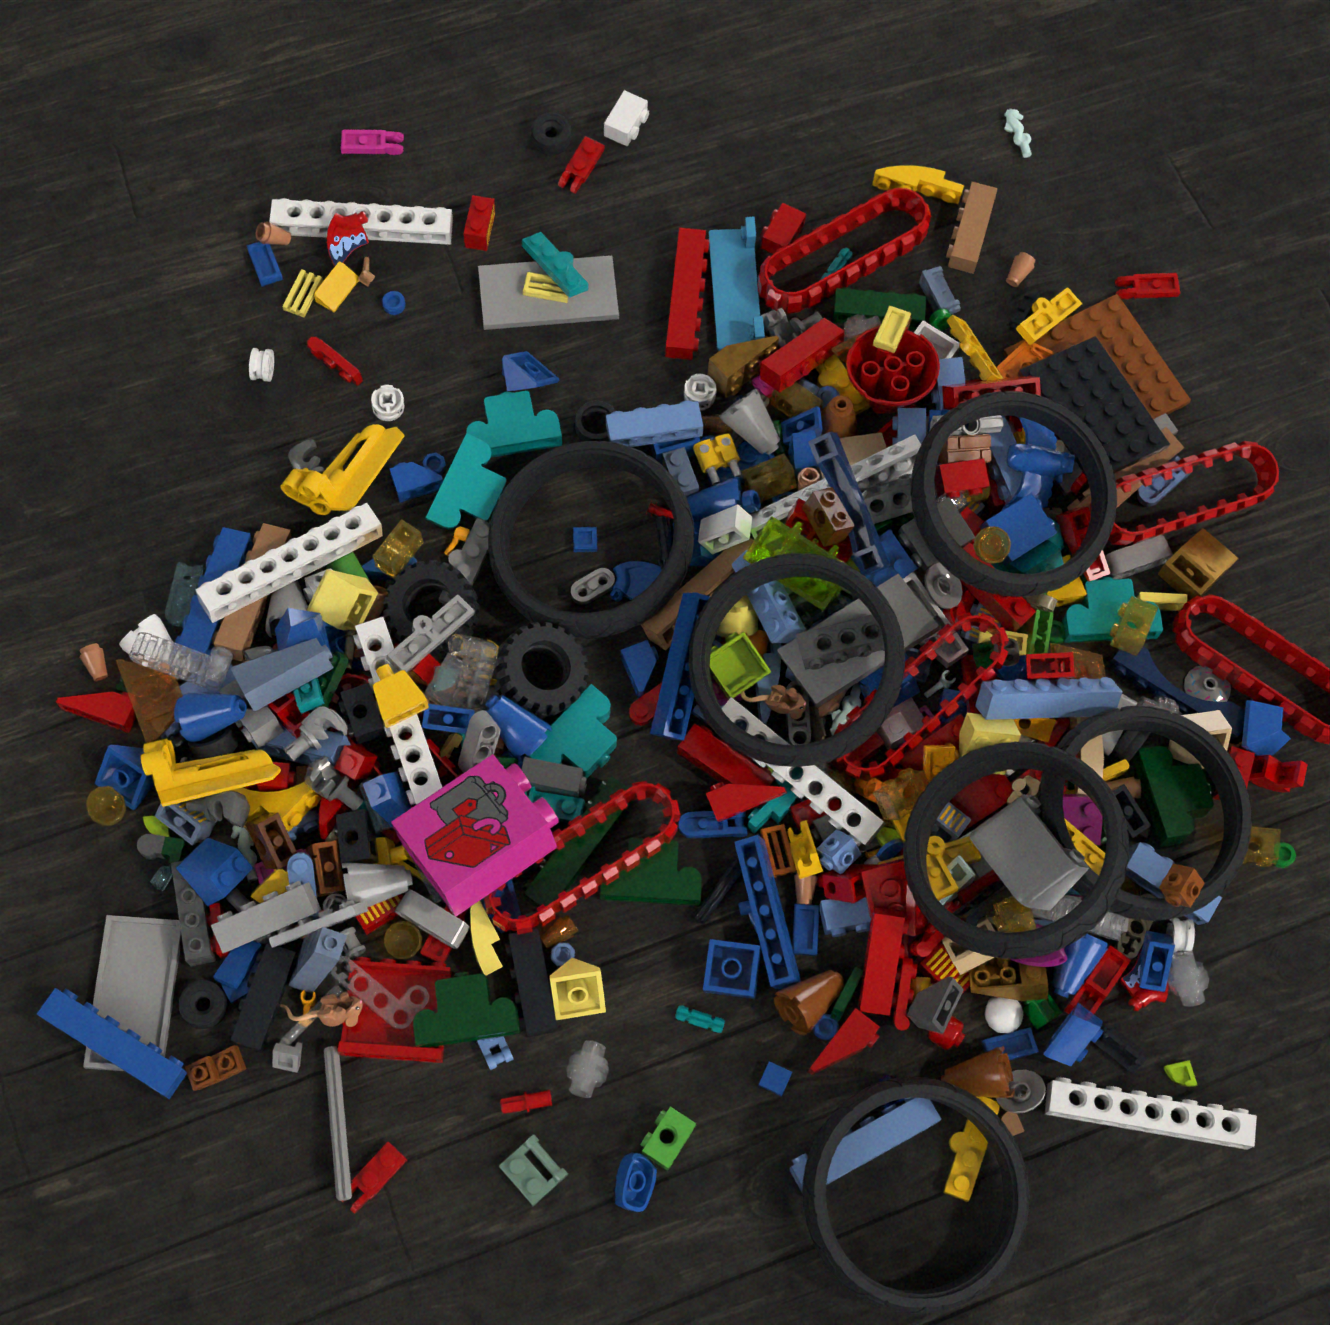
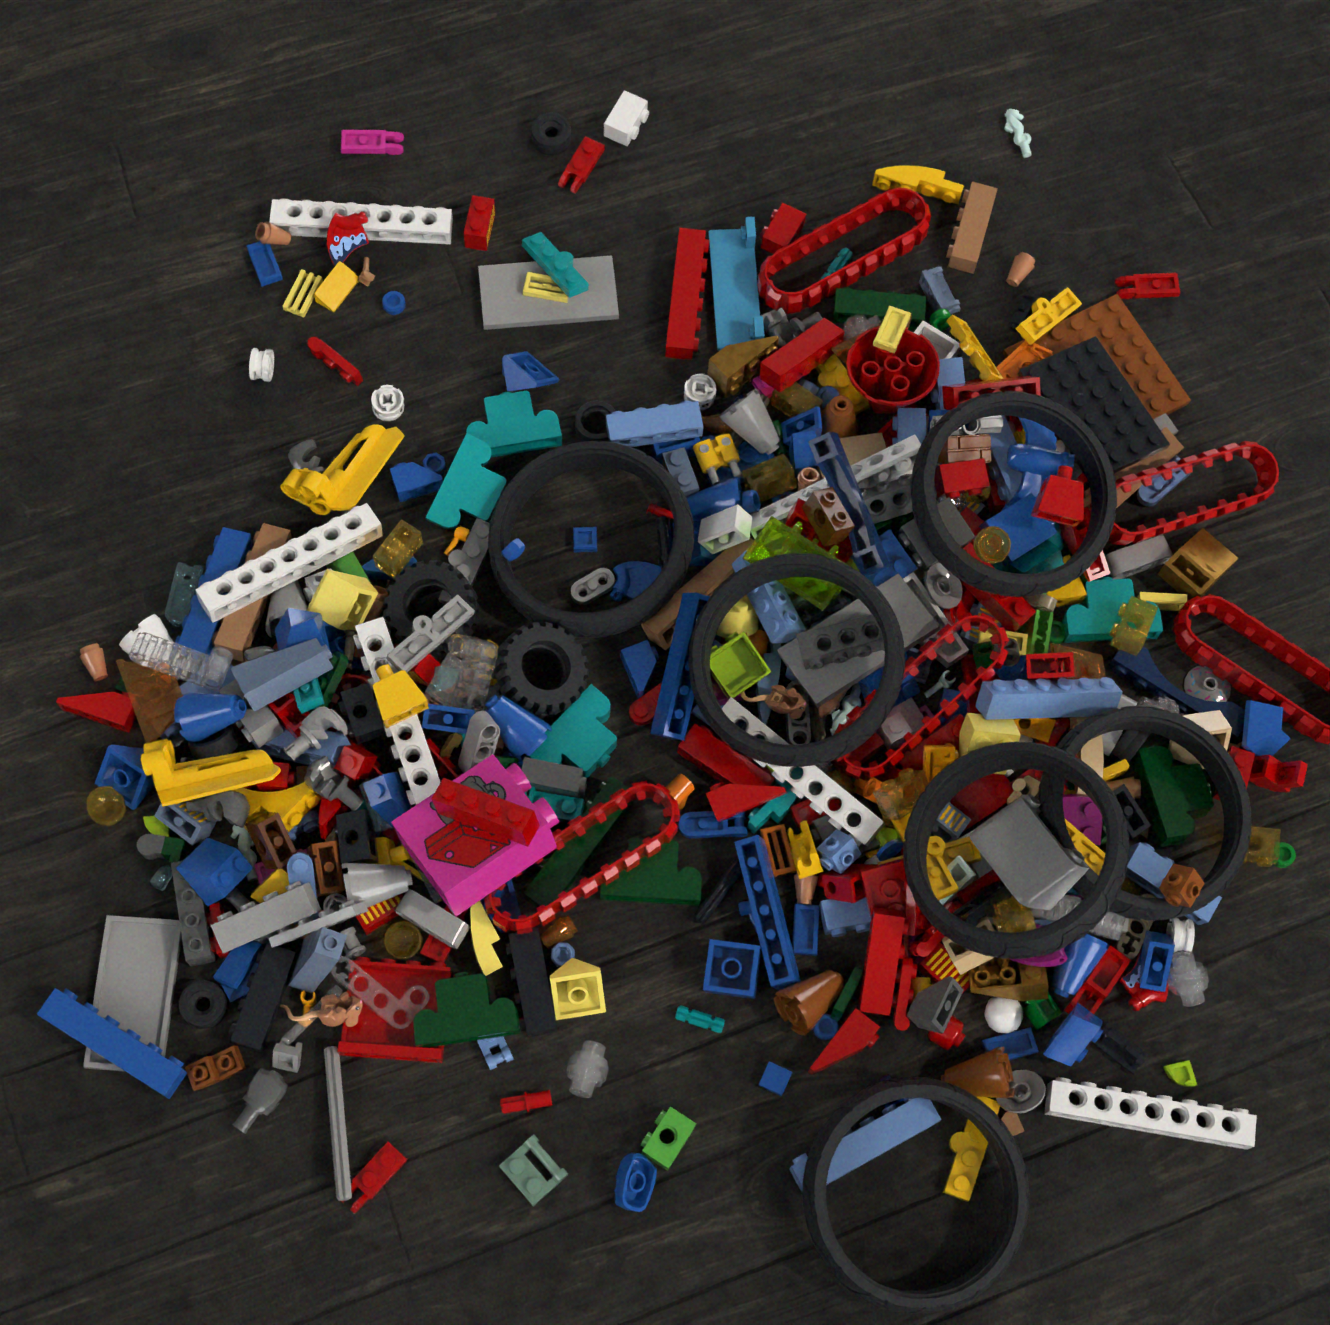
(261, 1098): none -> dark grey piece
(485, 812): none -> red brick
(513, 550): none -> blue tile
(680, 789): none -> orange piece
(1060, 499): none -> red torso

